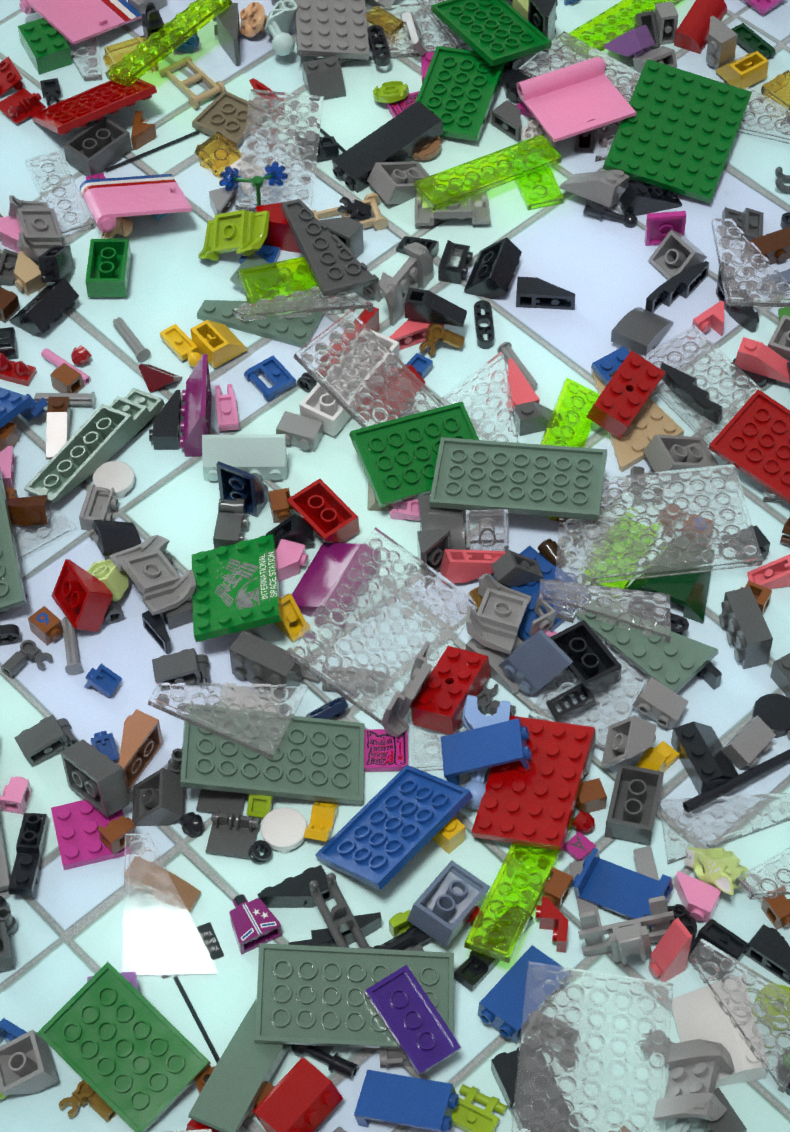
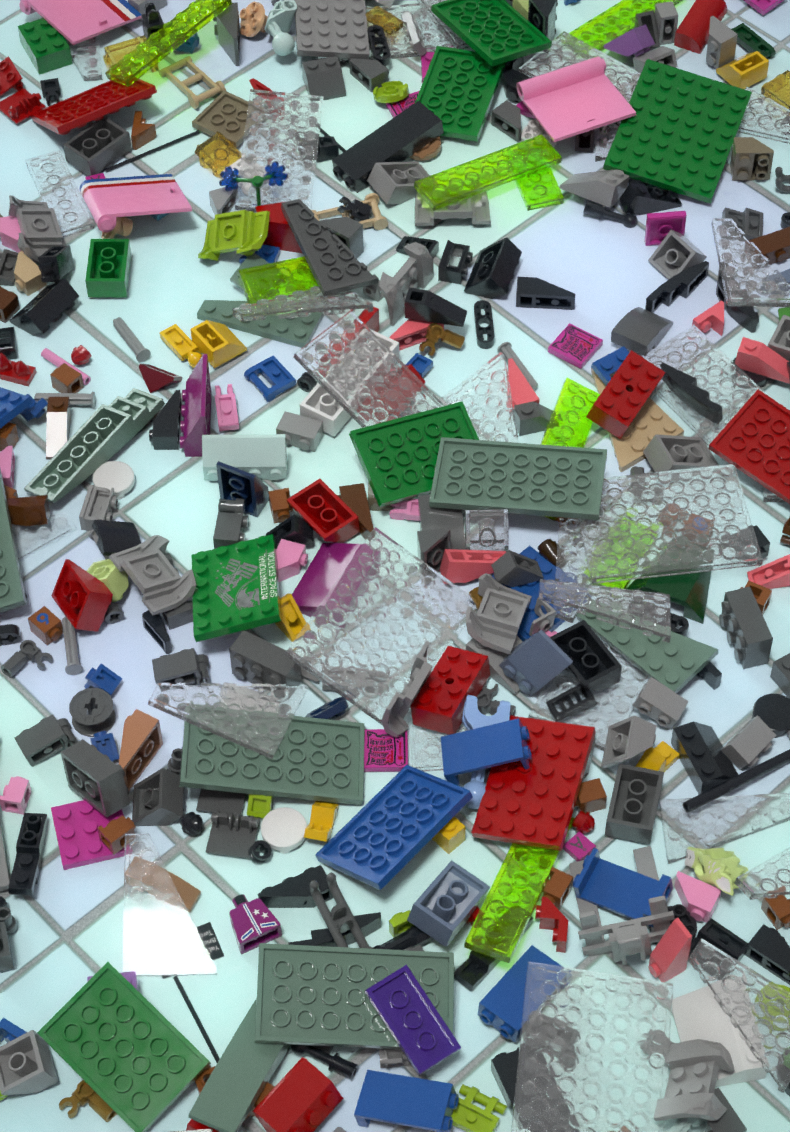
(92, 711): none -> dark grey piece
(356, 499): none -> reddish brown slope
(369, 72): none -> dark grey slope
(575, 346): none -> dark pink tile
(750, 160): none -> dark tan slope

